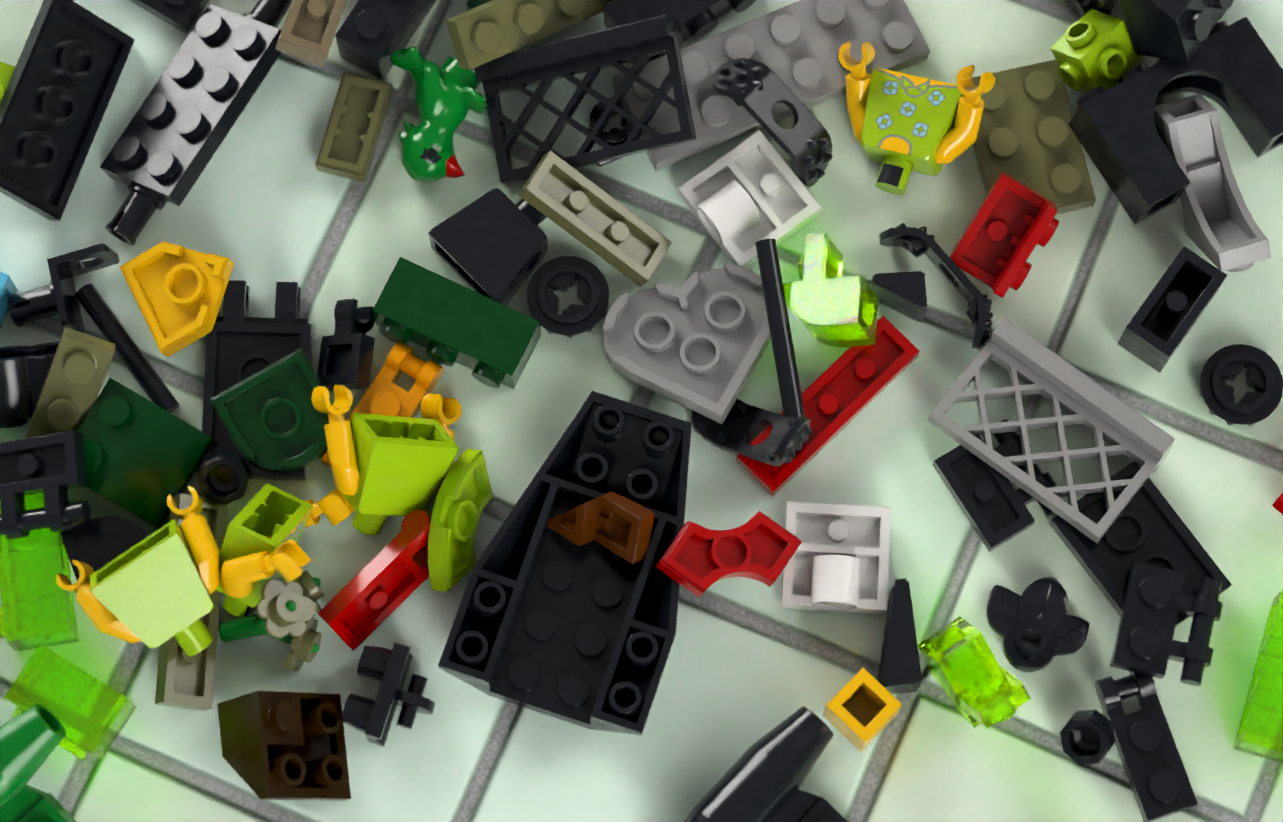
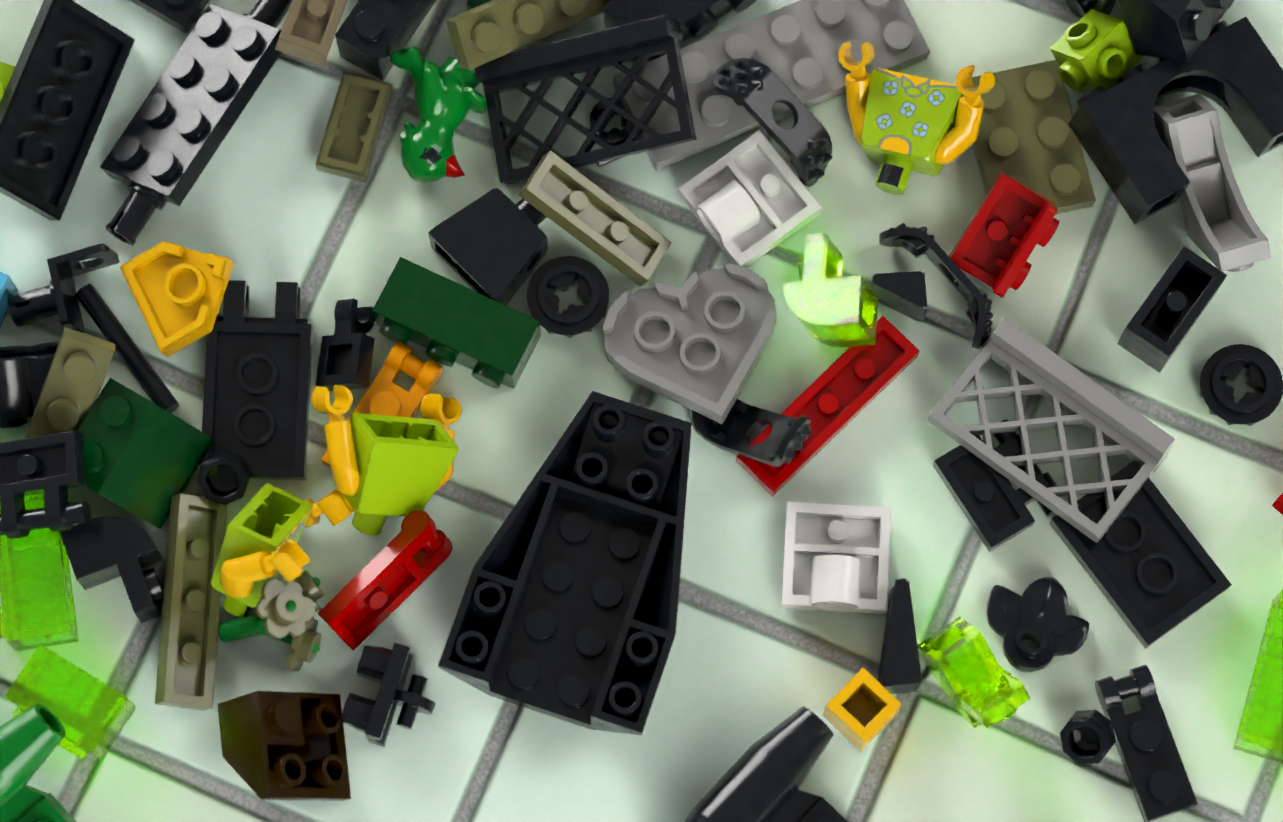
(156, 585): lime torso -> none
(274, 415): dark green tile -> none
(456, 520): lime tile -> none
(610, 521): reddish brown slope -> none
(707, 556): red tile -> none
(780, 329): black bar -> none
(1149, 622): black plate -> none

